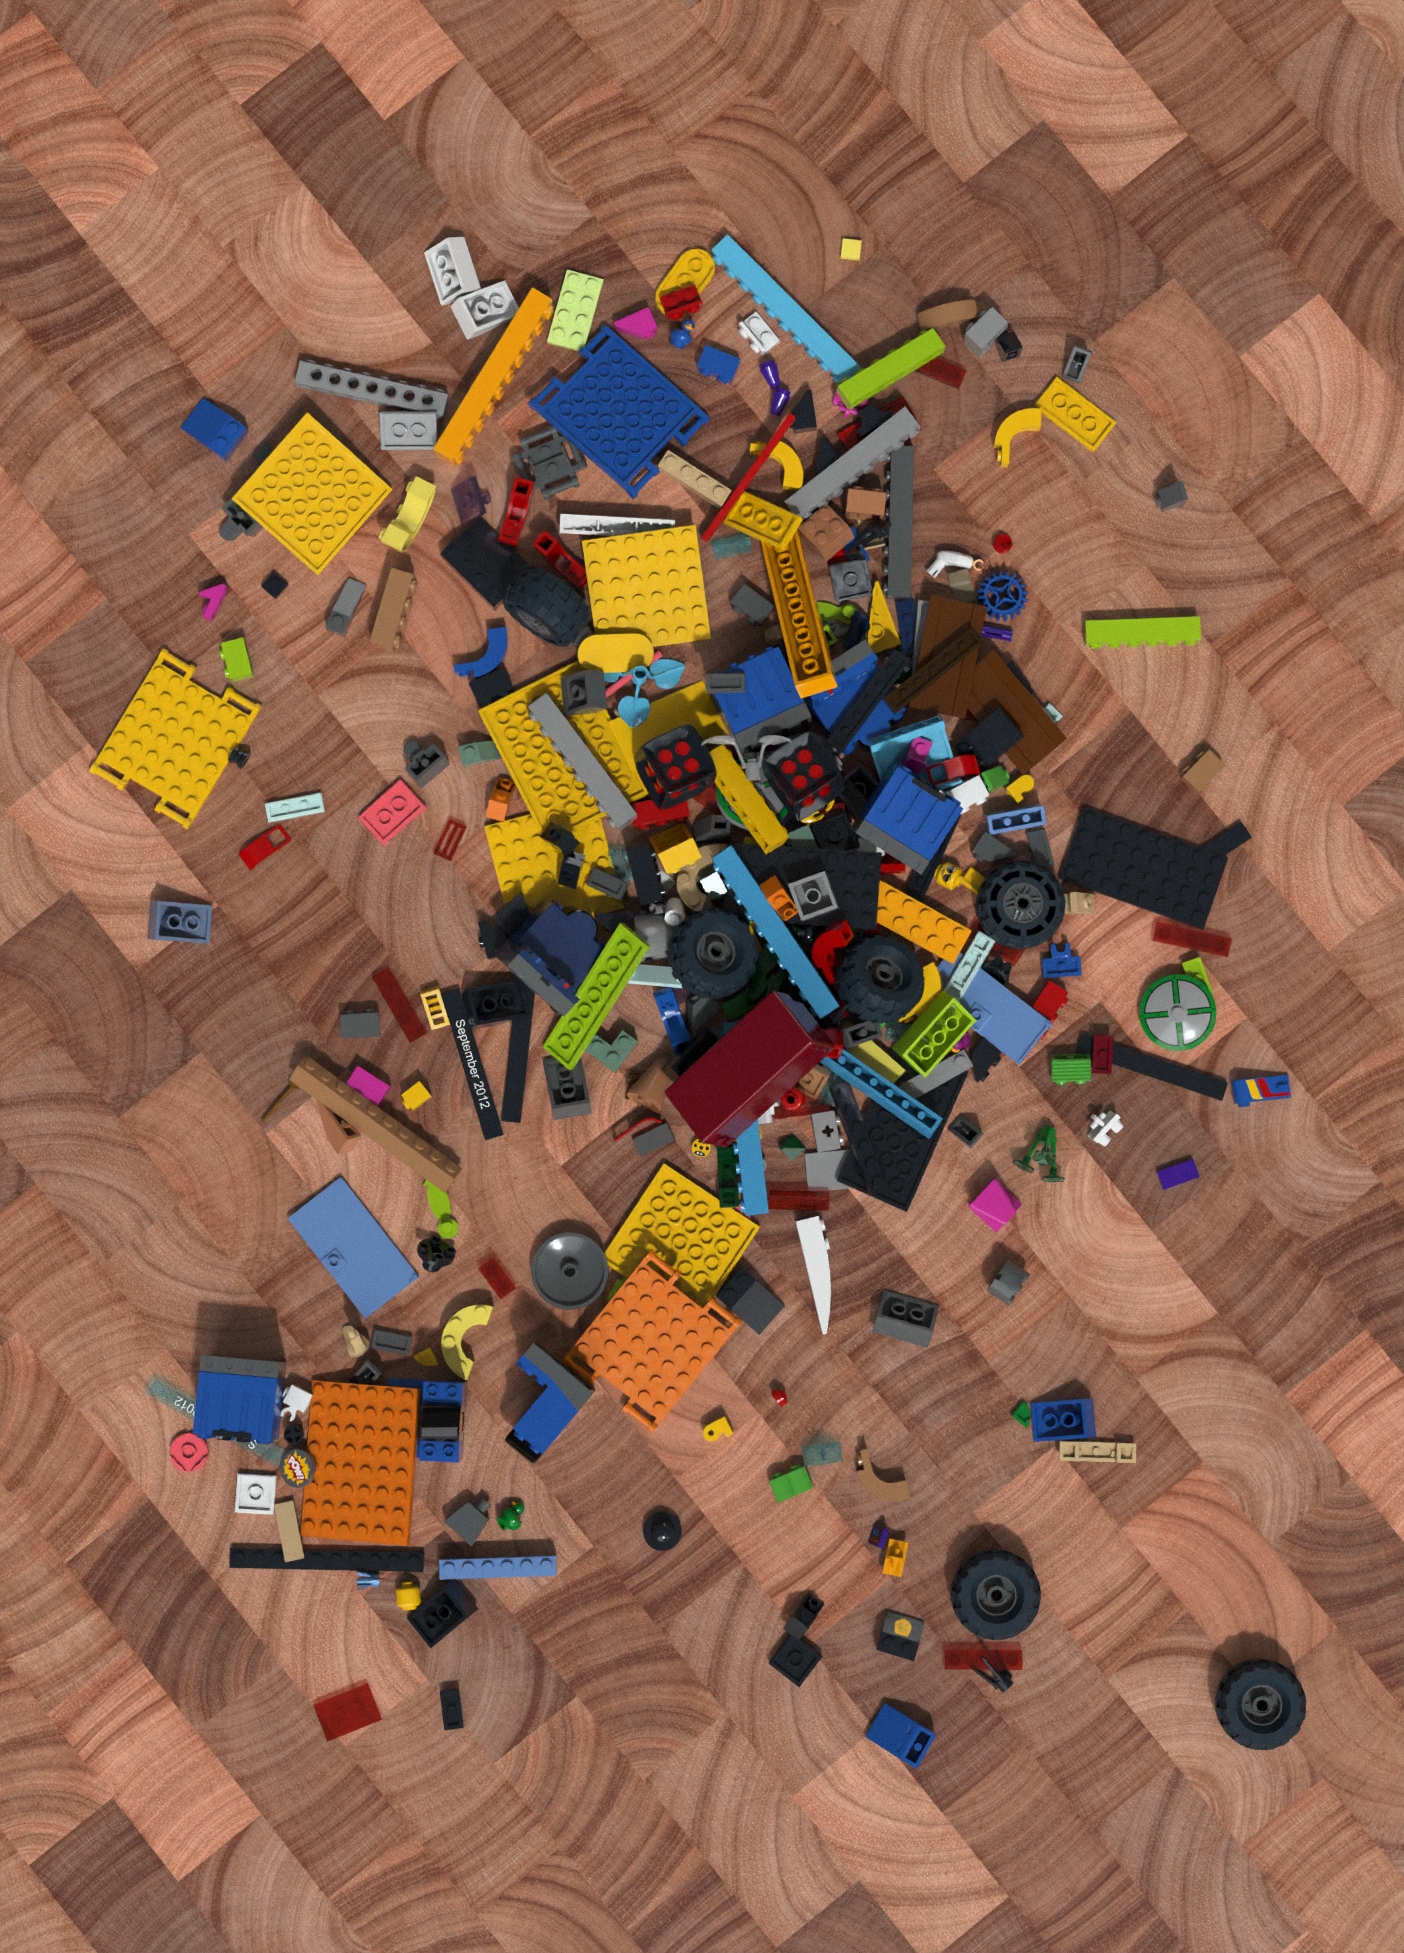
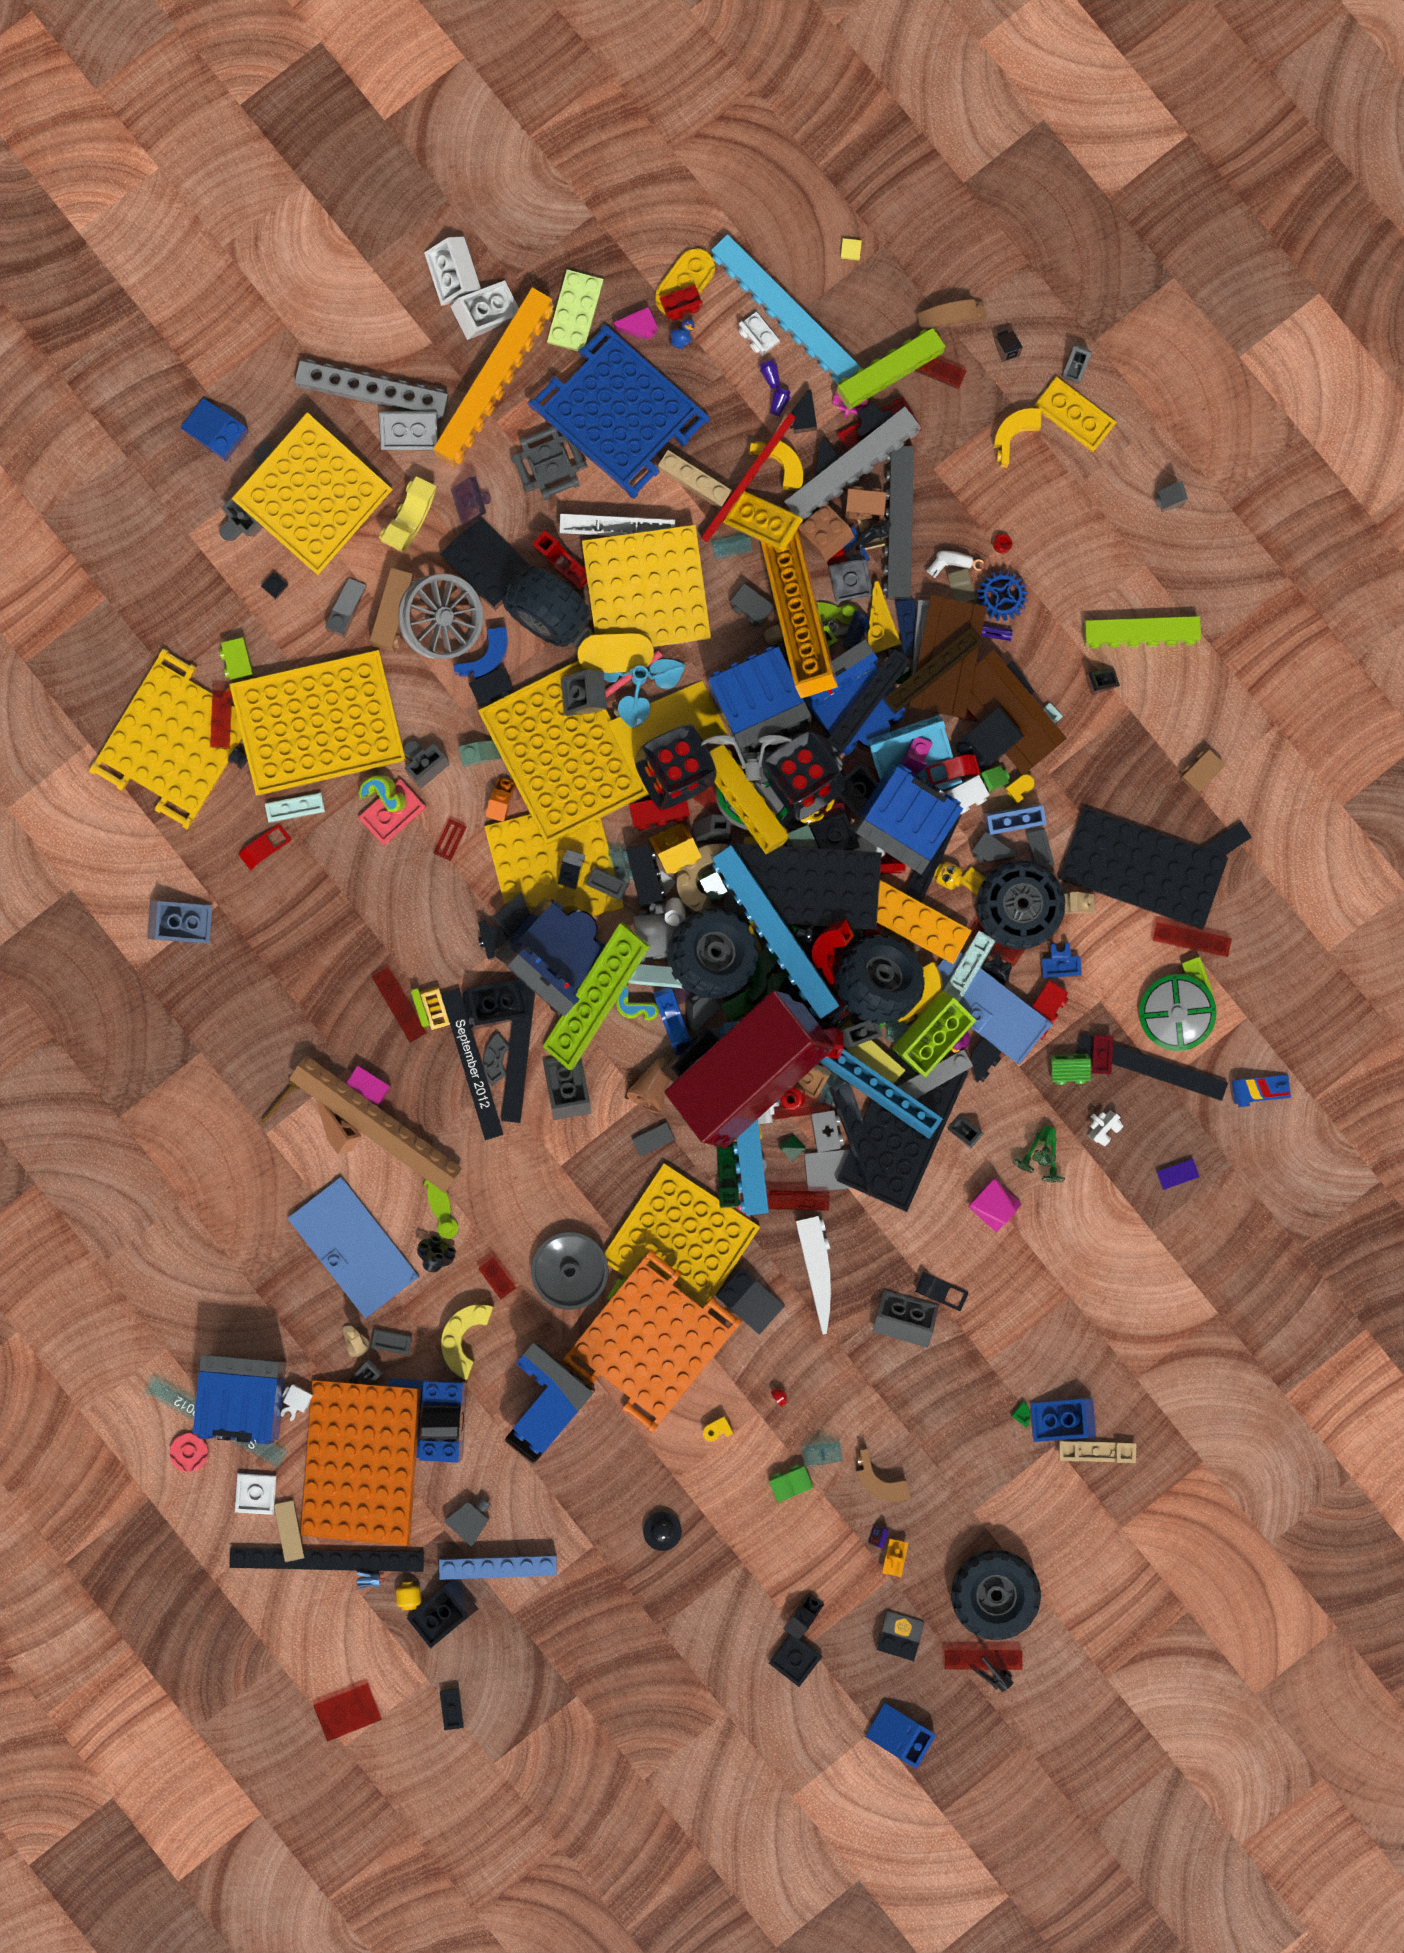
(215, 596): dark pink slope -> none
(221, 719): none -> clear red tile
(293, 1436): black wheel -> none
(298, 1468): tile -> none
(317, 722): none -> yellow plate
(360, 1025): dark grey brick -> none
(386, 791): none -> lime animal
(415, 1096): yellow brick -> none
(420, 1008): none -> lime tile
(426, 1358): yellow tile -> none
(440, 616): none -> light grey wheel
(494, 1058): none -> dark grey tile
(509, 1516): green animal -> none
(517, 511): red arch -> none
(560, 839): black brick -> none
(582, 761): light grey brick -> none
(610, 921): black slope -> none
(612, 1055): sand green brick -> none
(634, 1010): none -> animal
(645, 1120): red piece -> none
(700, 1149): yellow tile -> none
(718, 365): blue brick -> none
(725, 683): dark grey tile -> none
(779, 898): orange slope -> none
(813, 896): light grey brick -> none
(937, 1290): none -> black piece
(981, 335): light grey brick -> none
(1008, 1282): dark grey brick -> none
(1102, 680): none -> black slope
(1281, 1709): black wheel -> none

